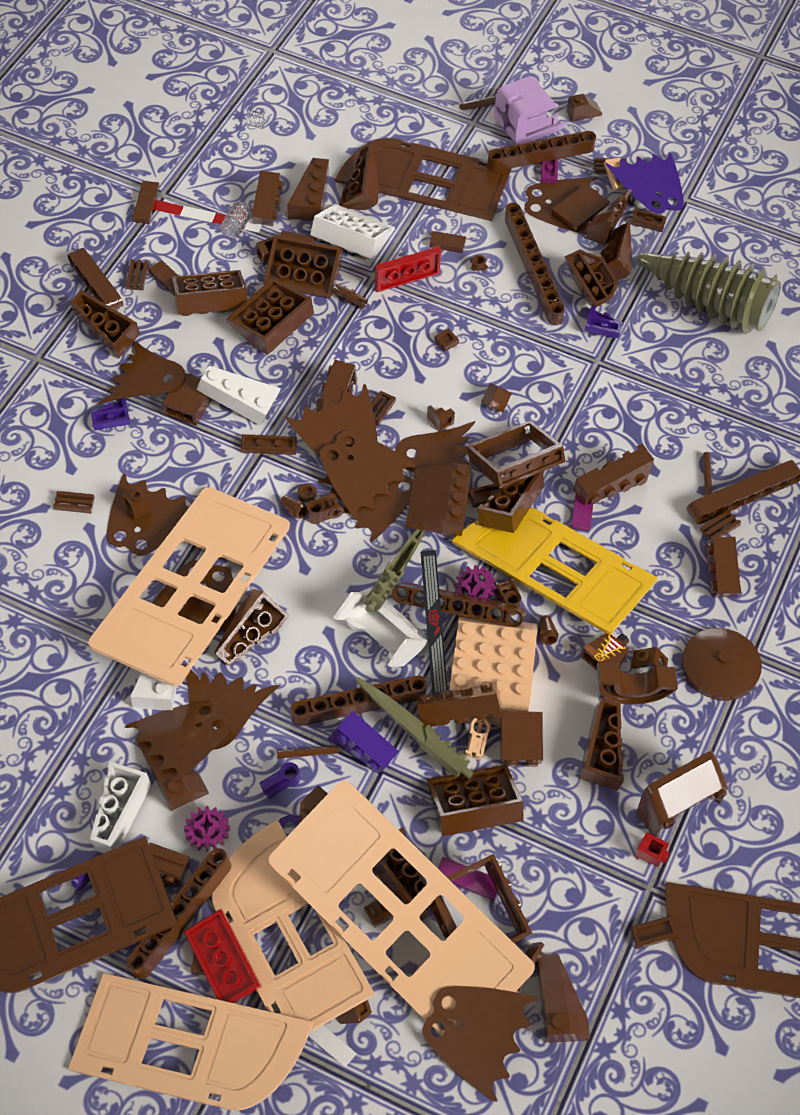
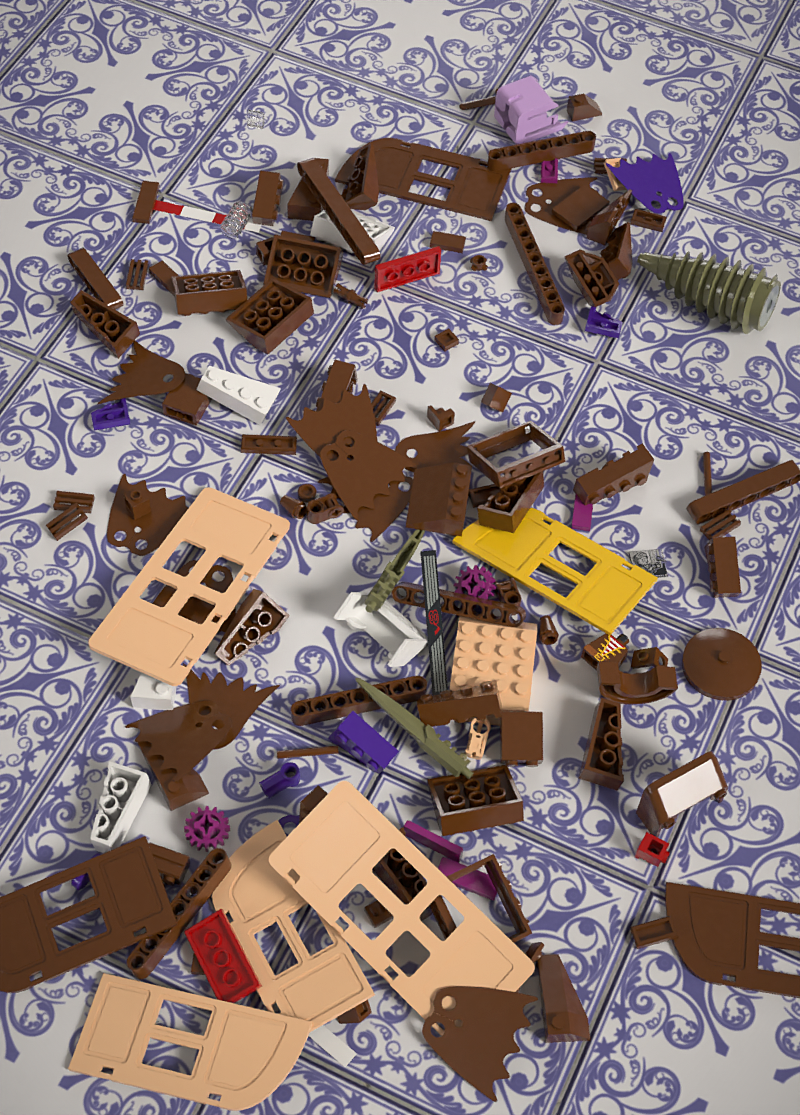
(65, 519): none -> reddish brown tile
(338, 211): none -> reddish brown beam
(433, 841): none -> magenta tile
(650, 561): none -> piece

